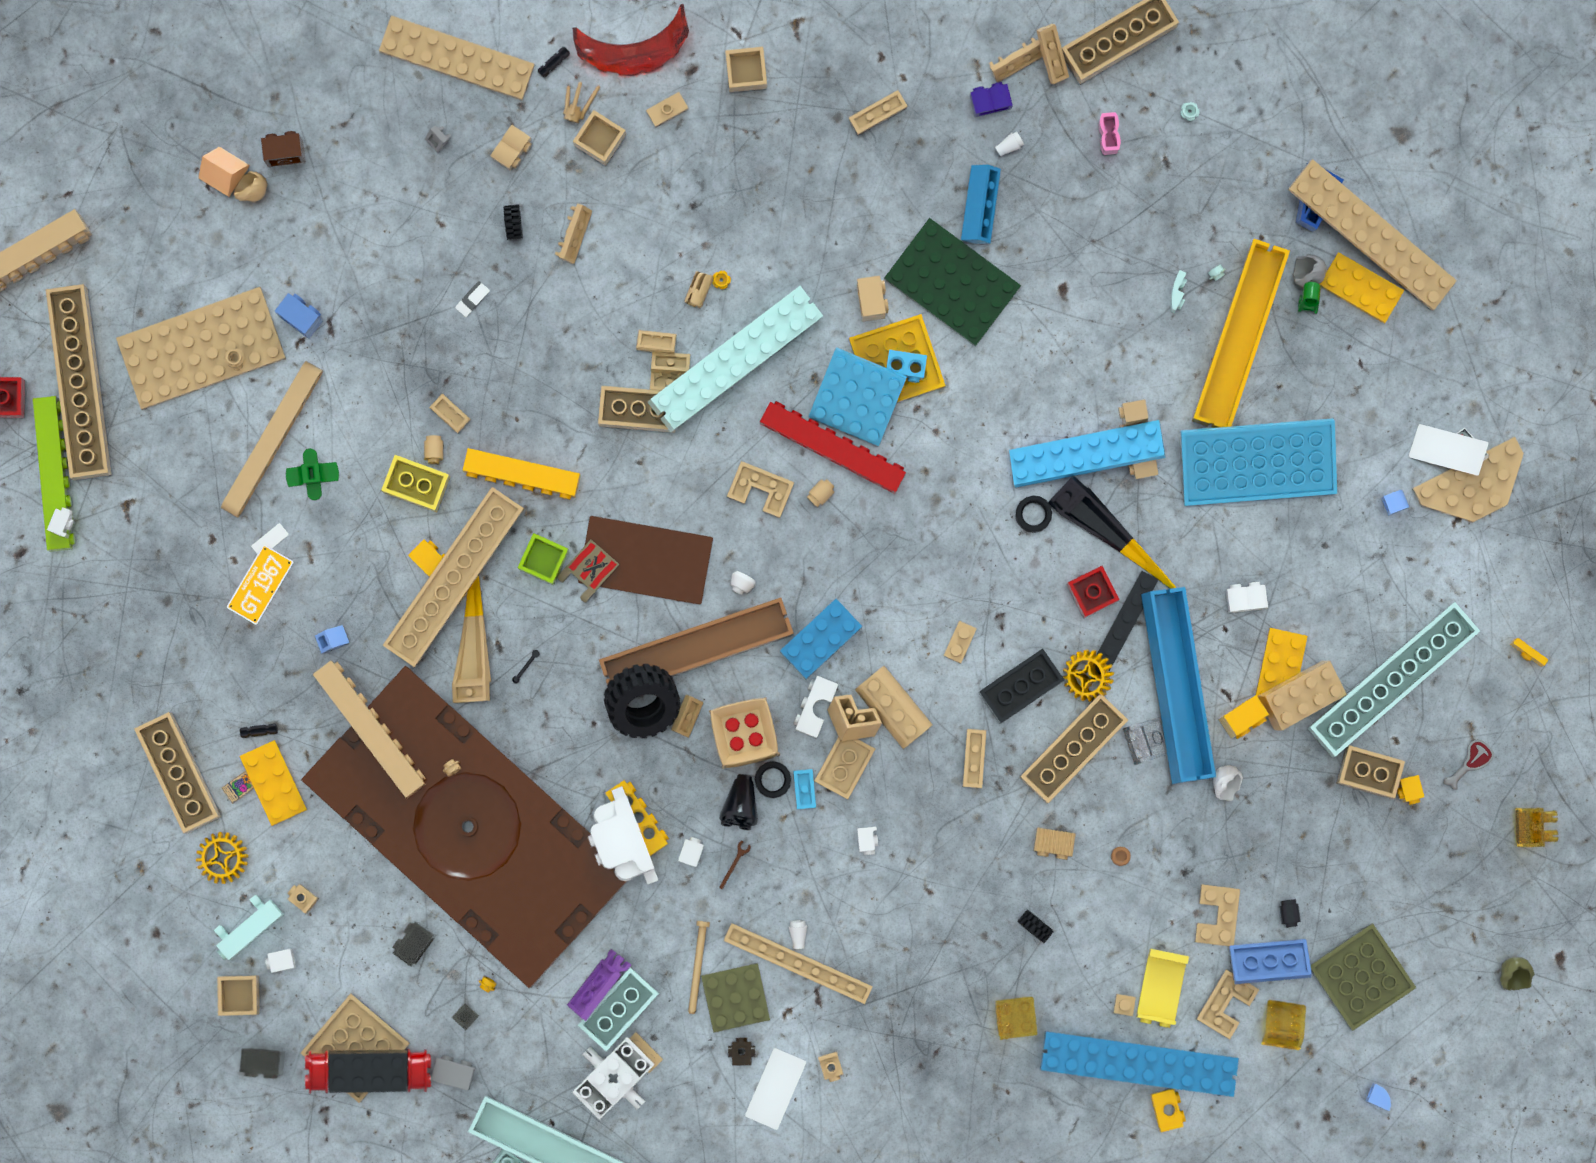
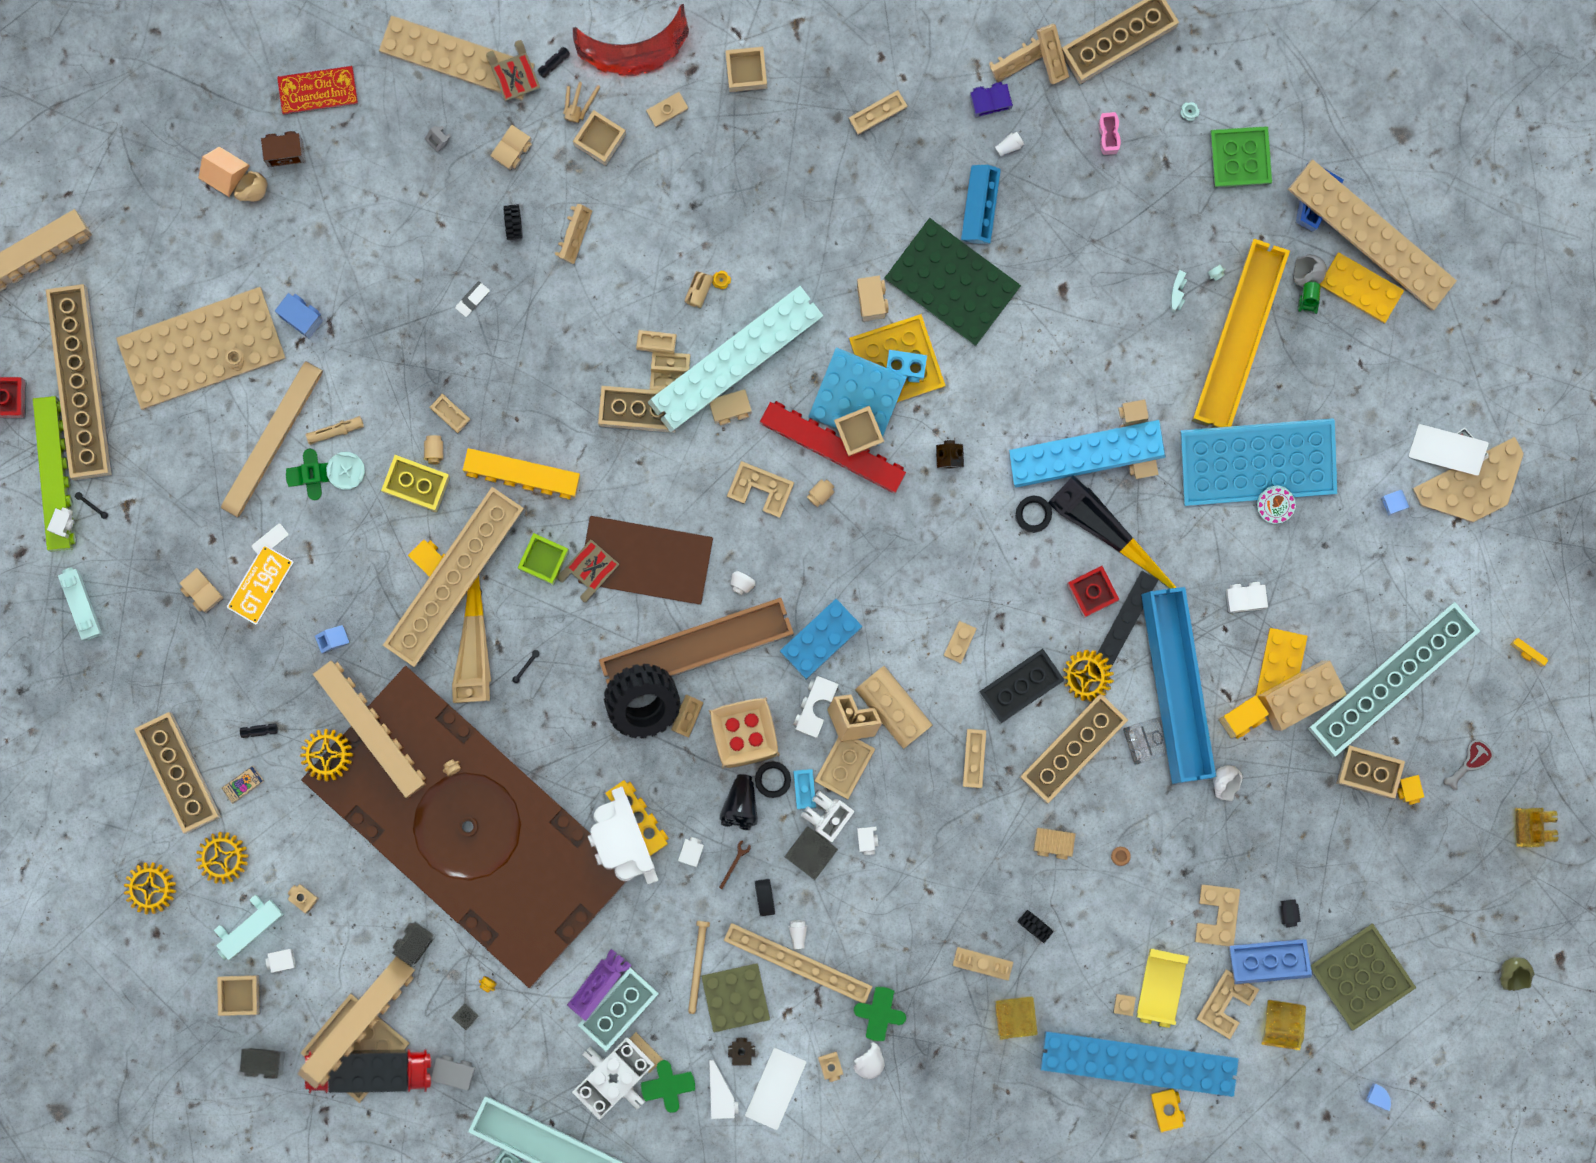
(79, 496): none -> black hinge
(79, 604): none -> light aqua brick
(150, 879): none -> yellow gear
(200, 590): none -> tan brick
(273, 783): yellow plate -> none
(317, 90): none -> red tile
(326, 763): none -> yellow gear
(334, 430): none -> tan pin
(345, 470): none -> light aqua tile
(355, 1023): none -> tan brick
(515, 74): none -> flag
(668, 1086): none -> green piece
(721, 1097): none -> white slope
(730, 407): none -> tan brick
(765, 897): none -> black tyre
(811, 853): none -> clear smoke piece
(832, 820): none -> white brick
(859, 431): none -> tan piece
(871, 1063): none -> white hair
(880, 1014): none -> green piece
(950, 455): none -> dark brown brick
(982, 963): none -> tan plate
(1241, 156): none -> bright green plate
(1276, 504): none -> light aqua tile

